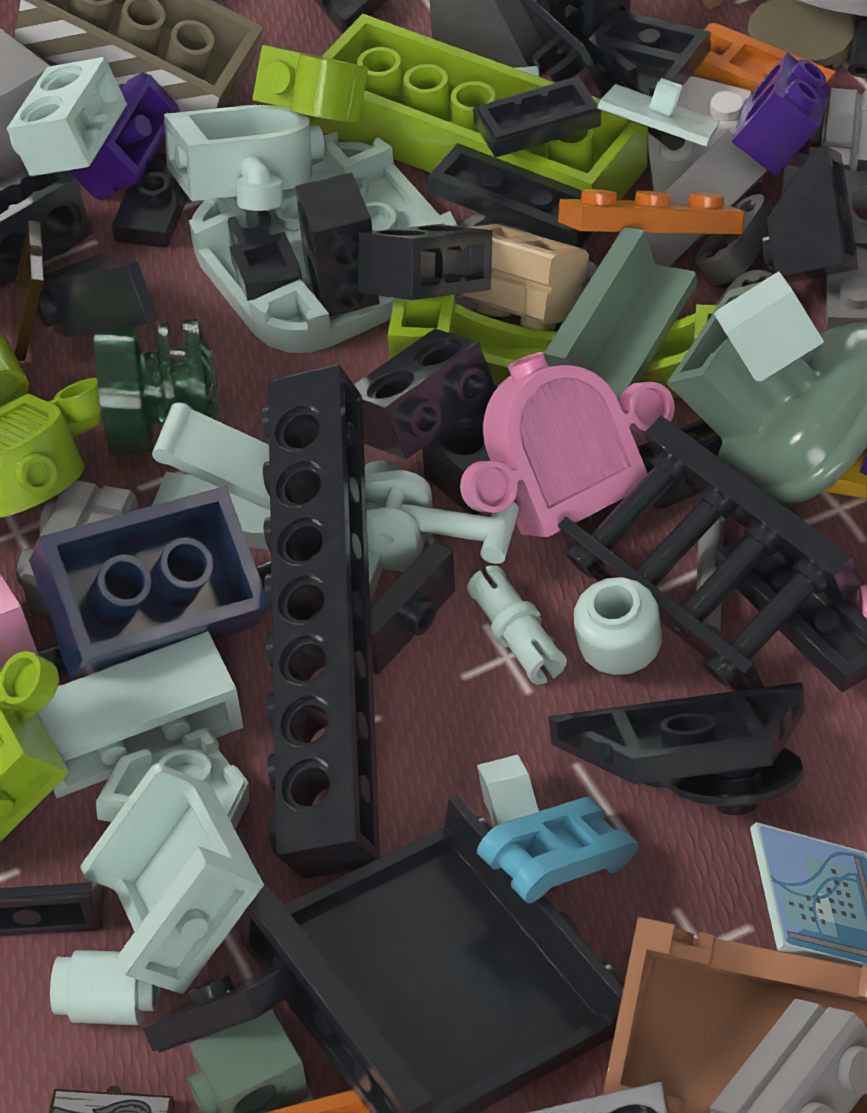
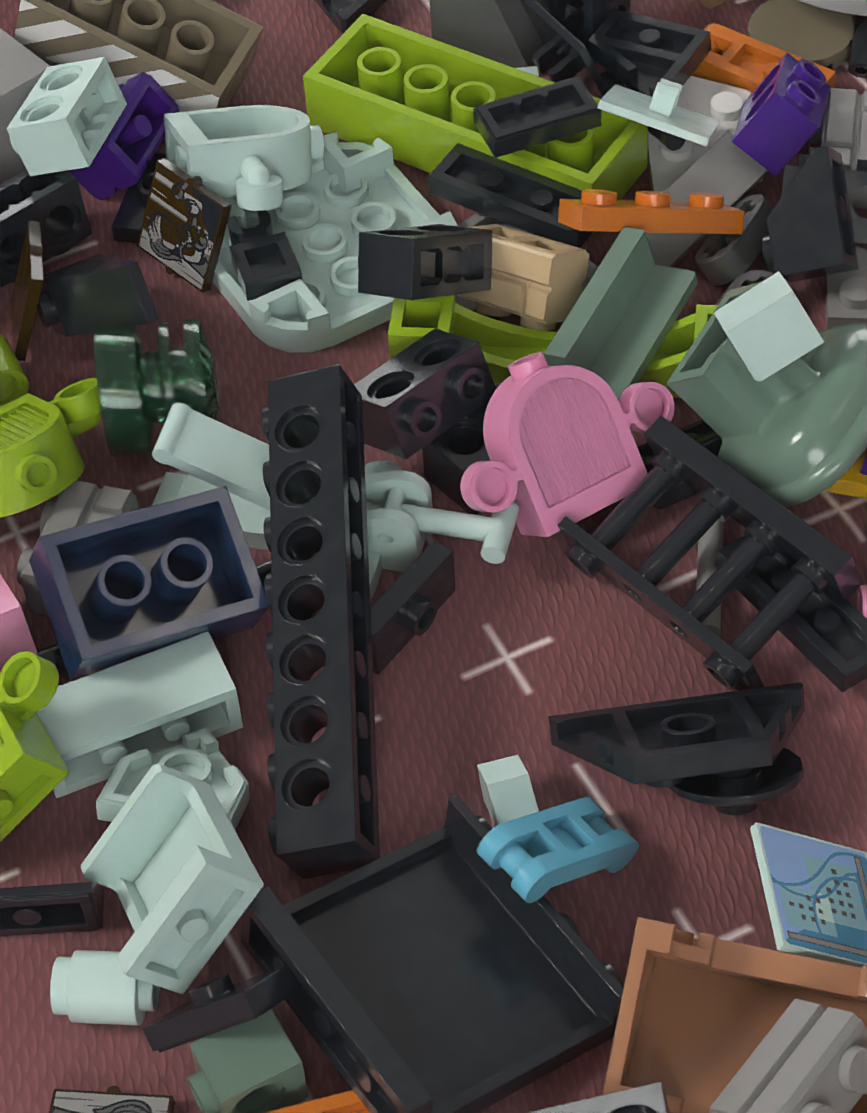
(184, 225): none -> piece
(310, 84): lime plate -> none
(330, 224): black brick -> none
(516, 624): light aqua pin -> none
(618, 626): light aqua head -> none

